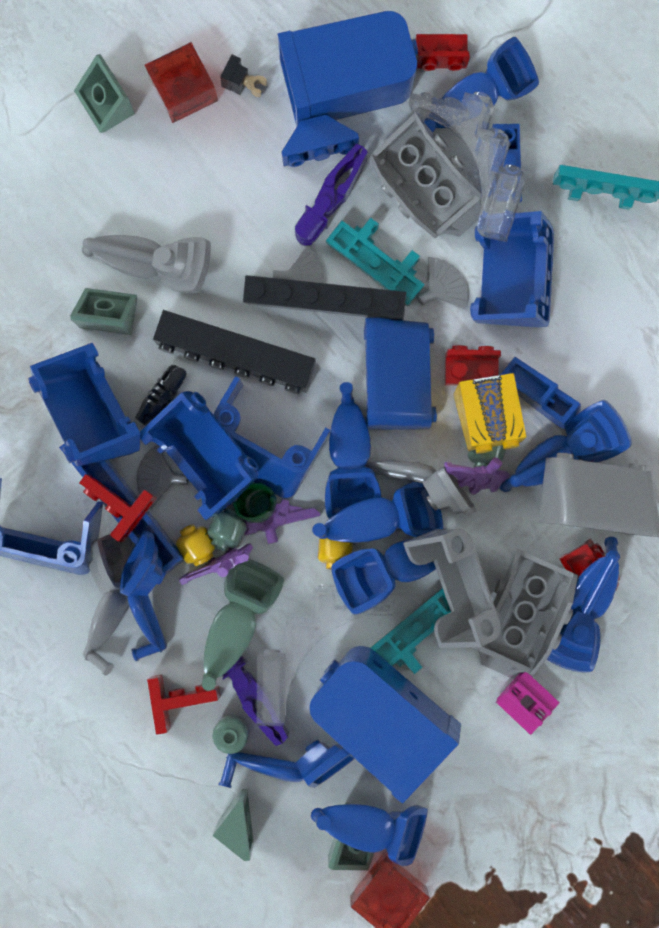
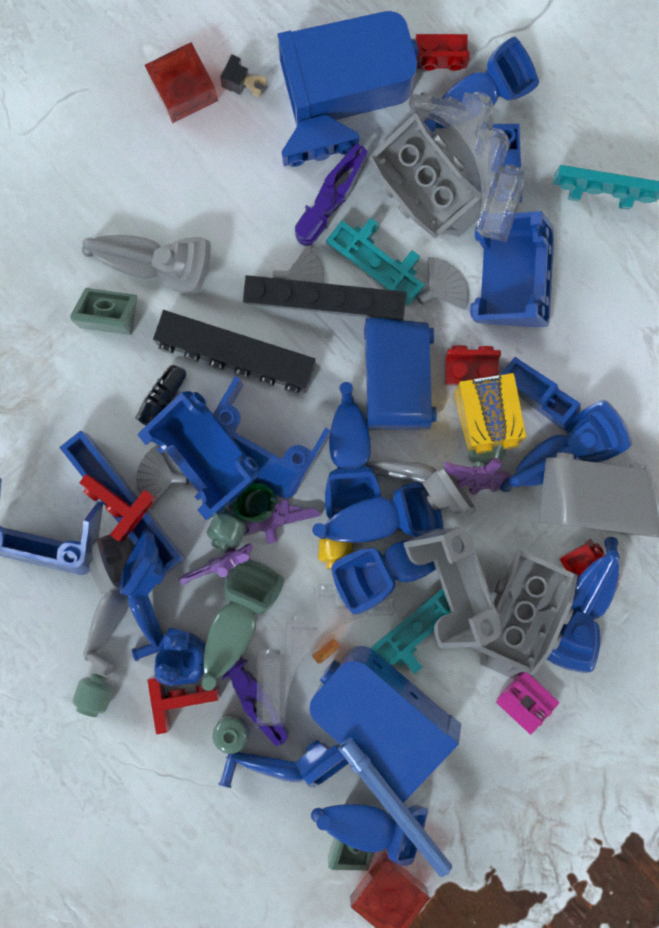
(84, 407): blue windscreen -> none
(92, 695): none -> sand green head
(103, 96): sand green slope -> none
(179, 658): none -> blue hair
(195, 545): yellow head -> none
(235, 827): sand green slope -> none
(325, 649): none -> clear orange tile
(361, 764): none -> medium blue axle

